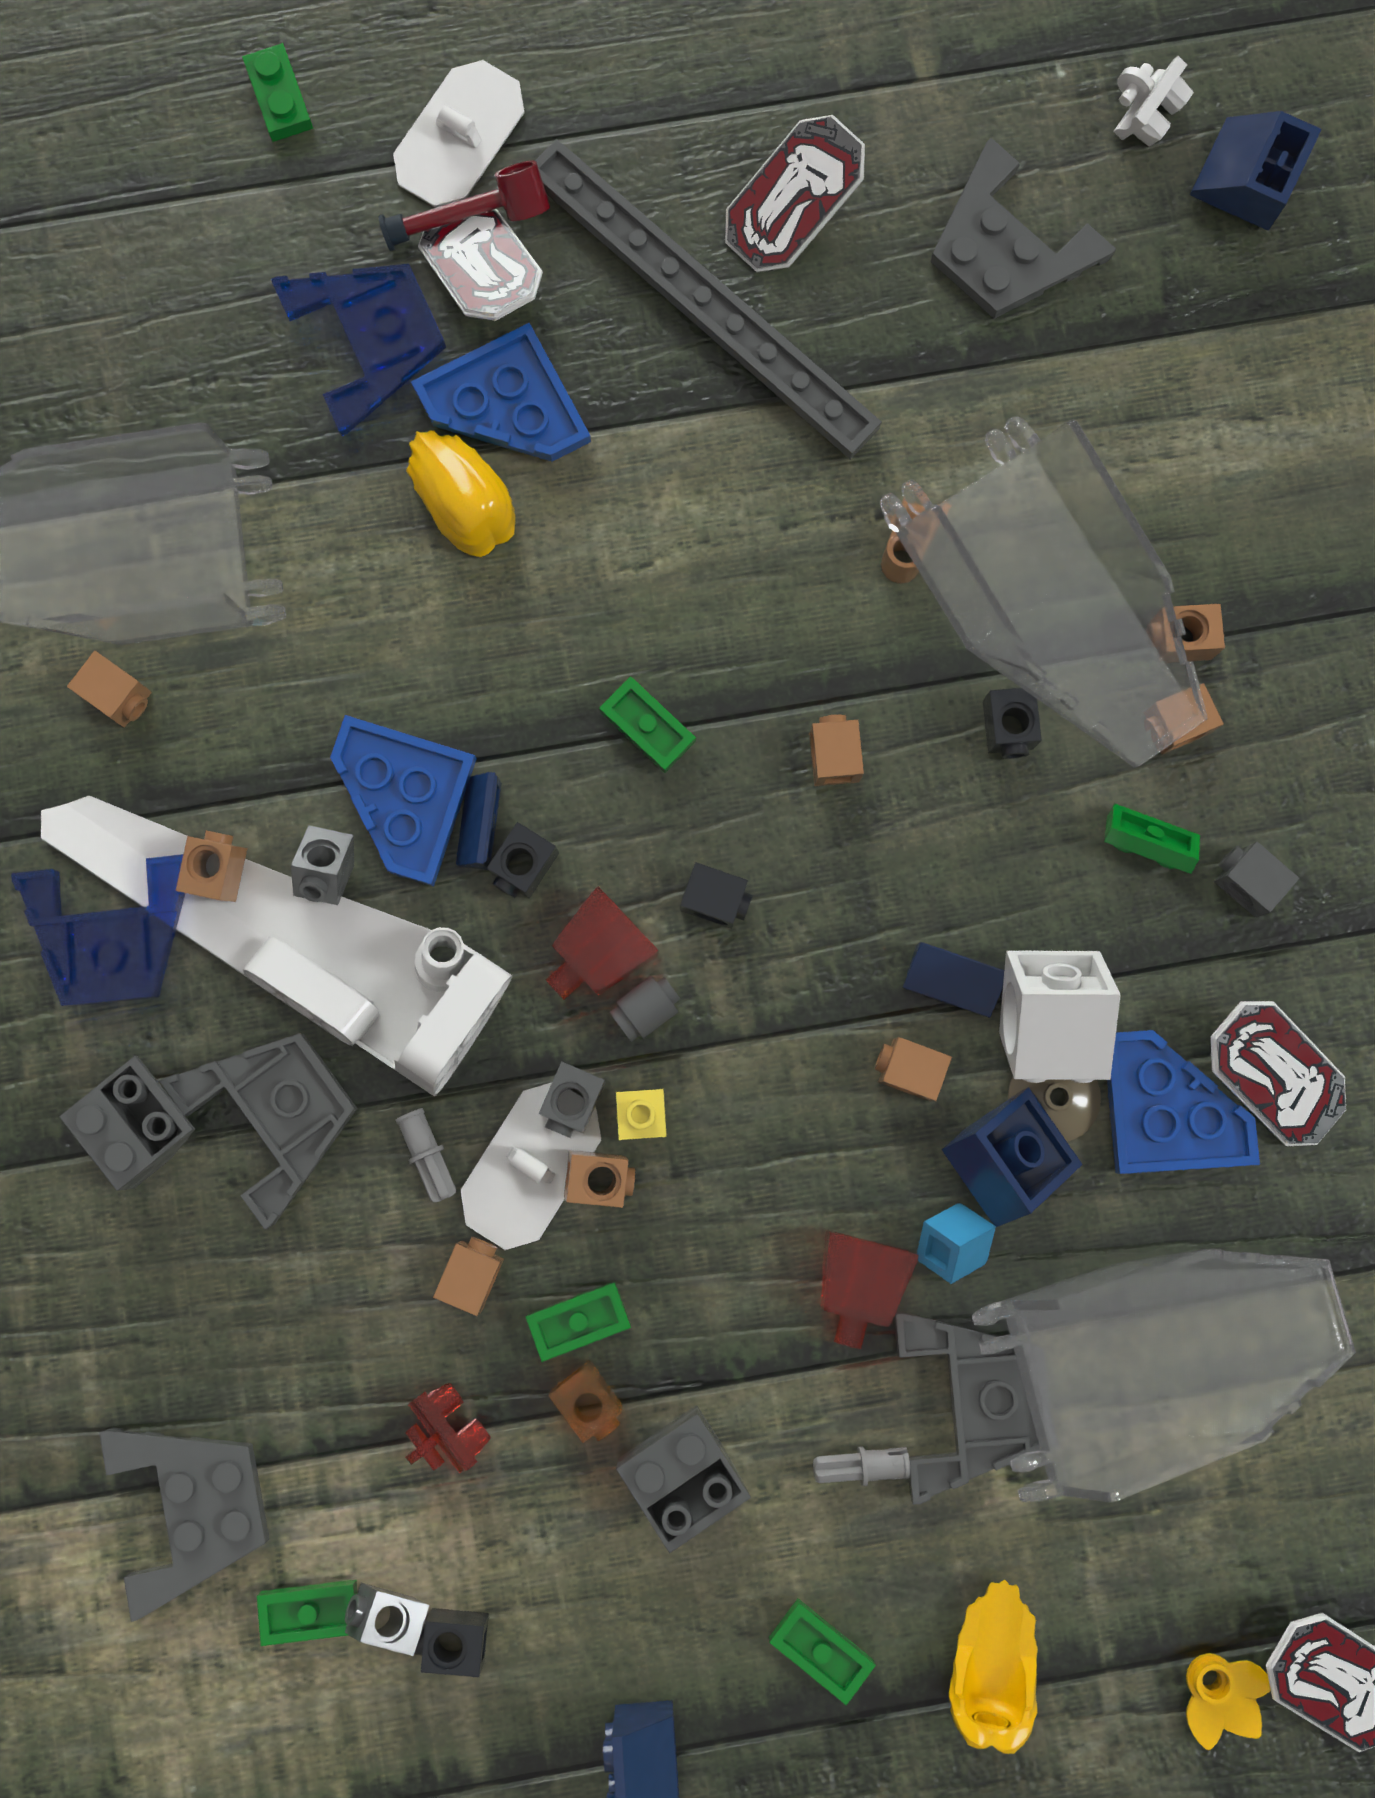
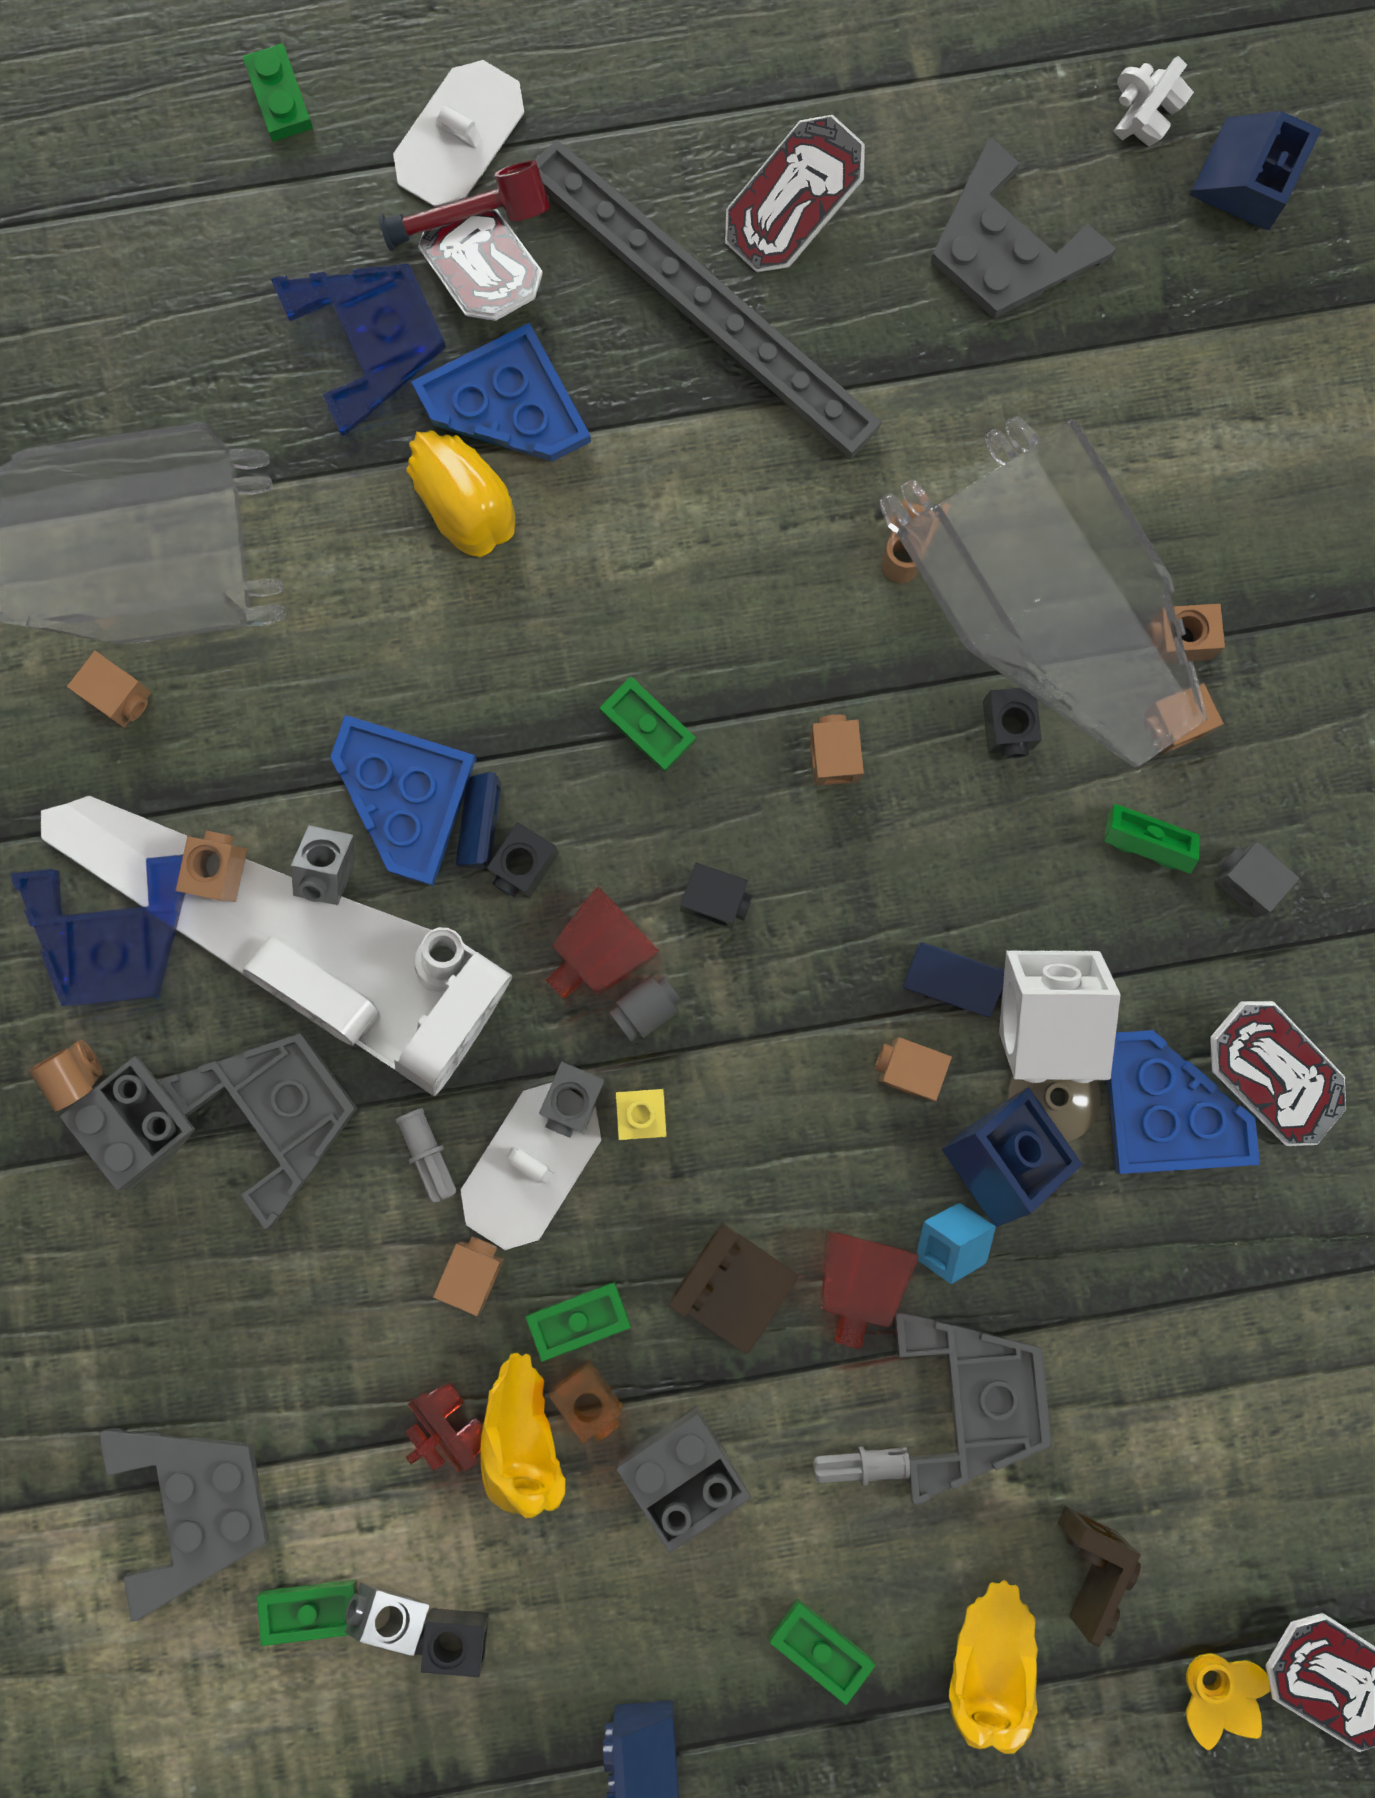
(67, 1074): none -> medium nougat piece
(518, 1443): none -> yellow hair
(579, 1167): medium nougat brick -> none
(733, 1288): none -> dark brown bracket
(1111, 1573): none -> dark brown bracket
(1166, 1364): clear windscreen -> none

